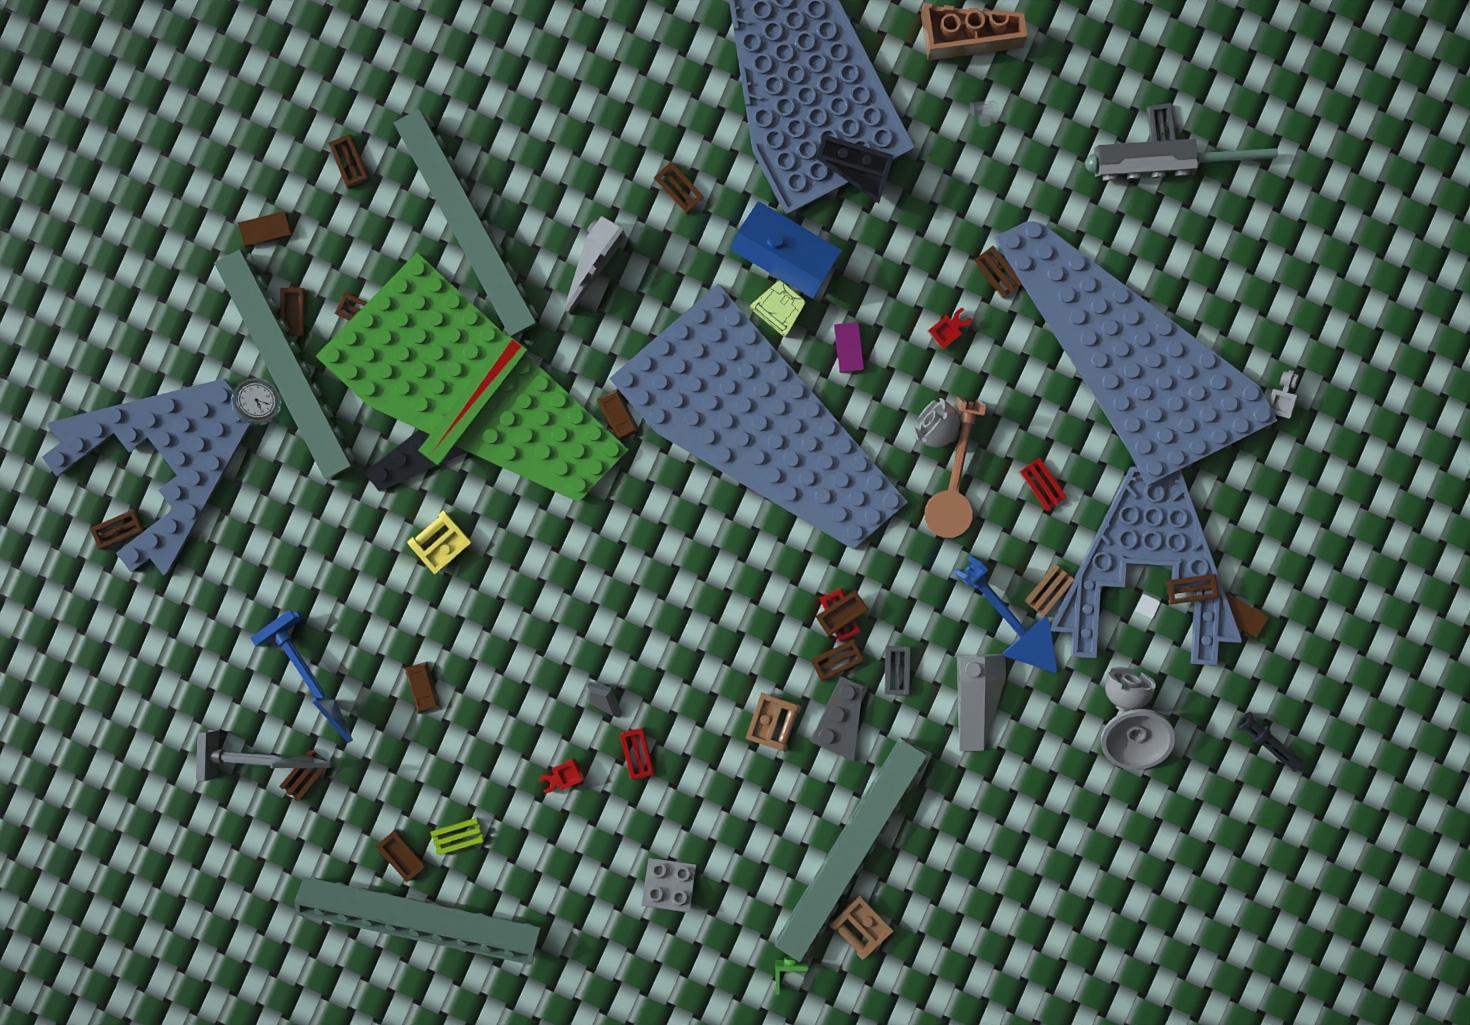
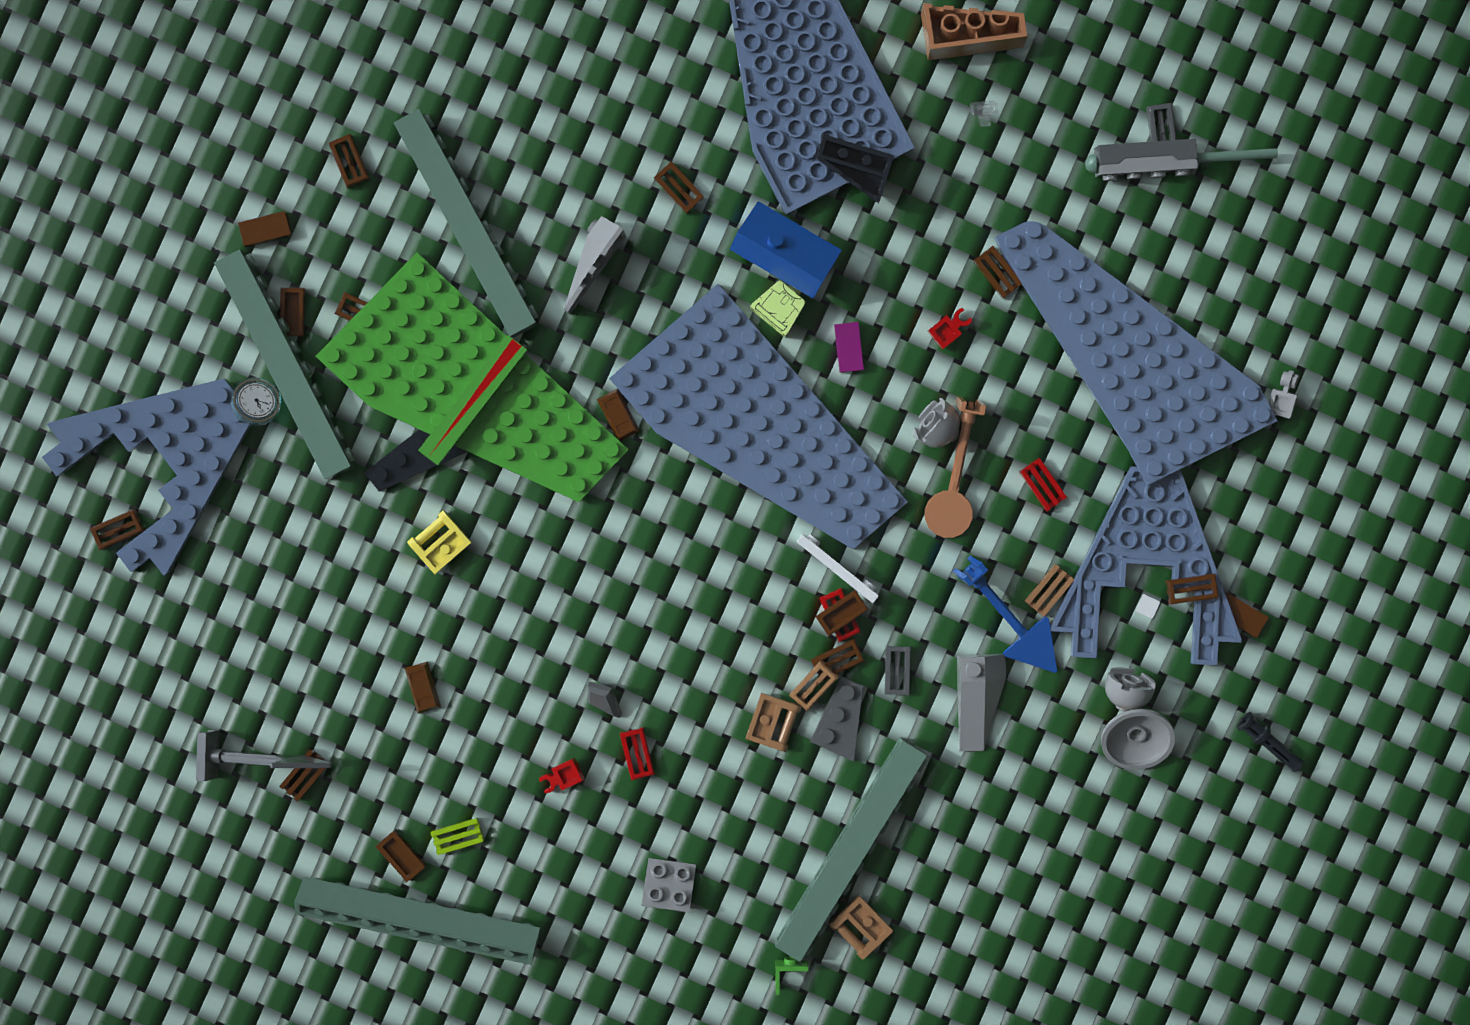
(278, 631): blue piece -> none
(826, 671): none -> medium nougat tile
(865, 588): none -> white plate

